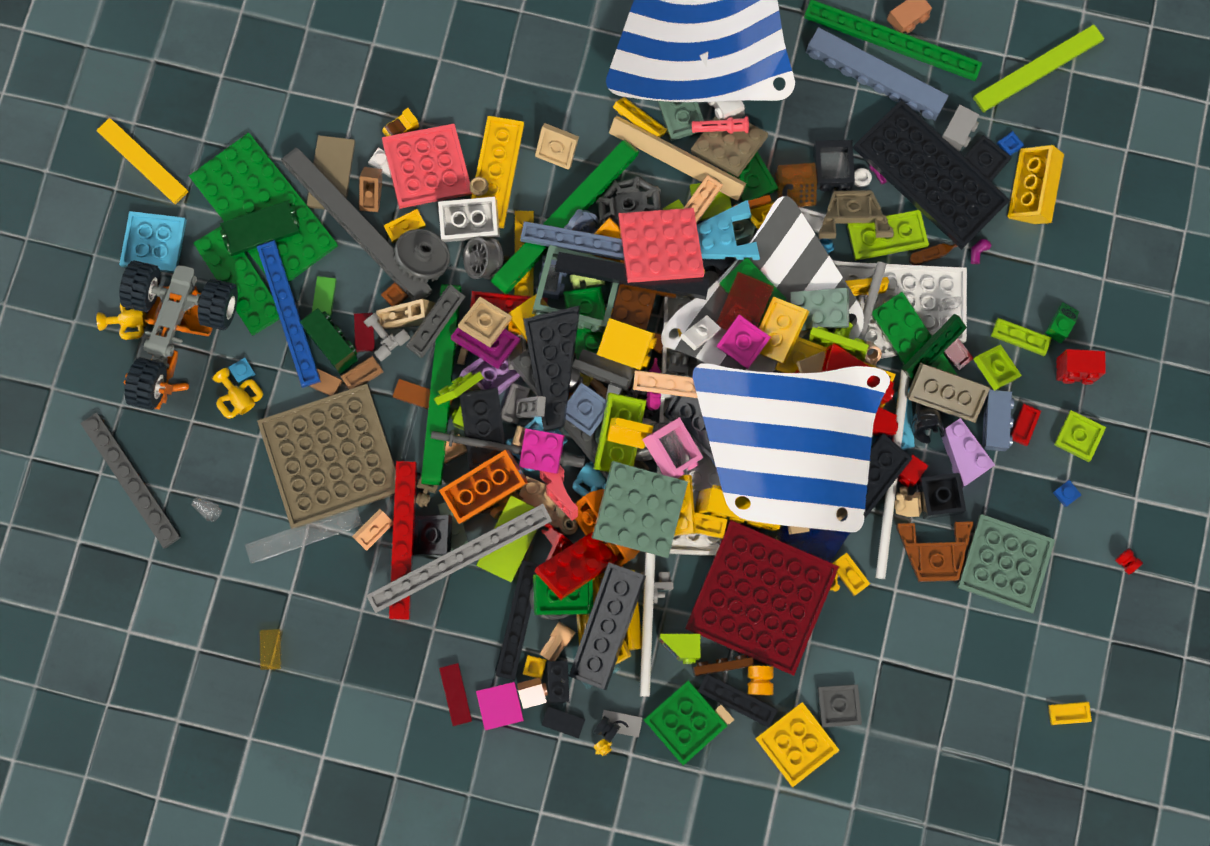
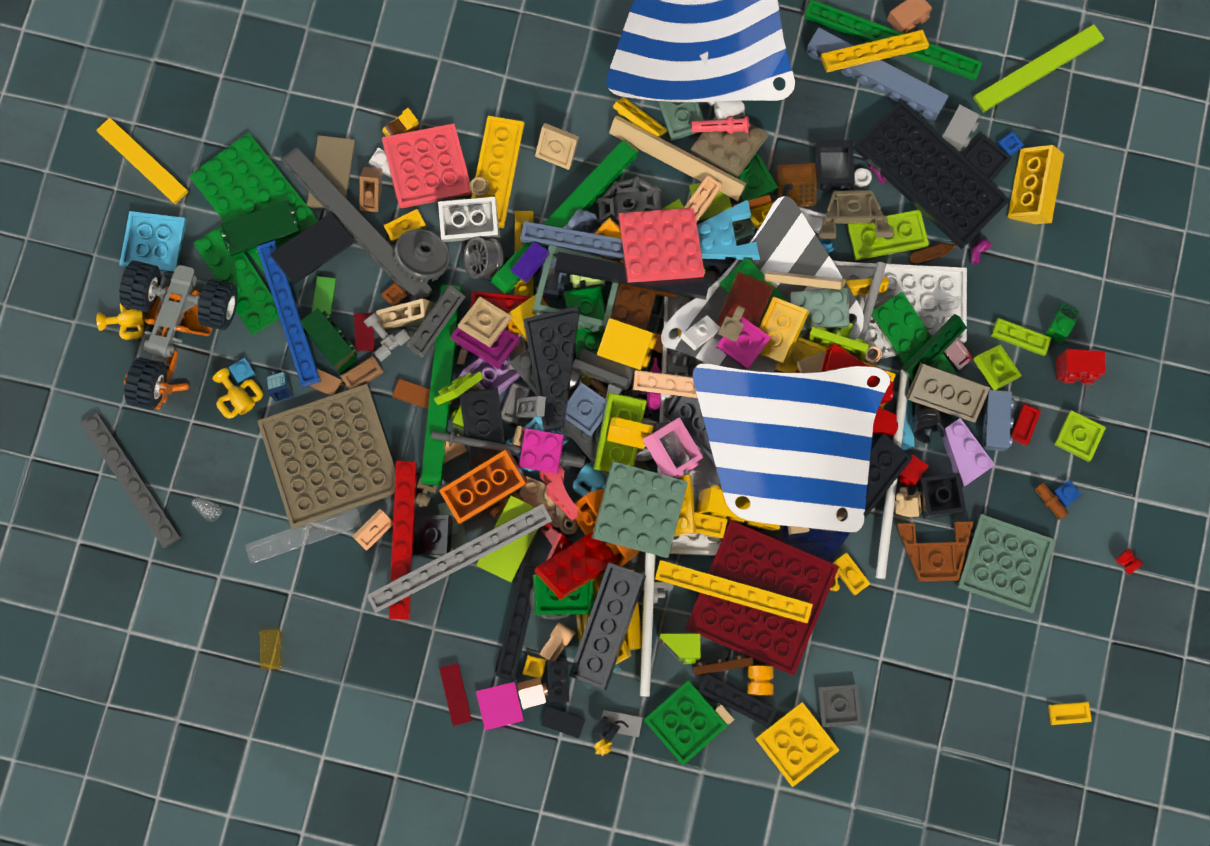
(279, 386): none -> dark blue slope
(312, 248): none -> black tile
(530, 262): none -> dark purple tile
(731, 326): none -> dark tan plate
(733, 591): none -> yellow plate
(805, 280): none -> tan tile
(874, 51): none -> yellow tile
(1051, 501): none -> dark orange pin

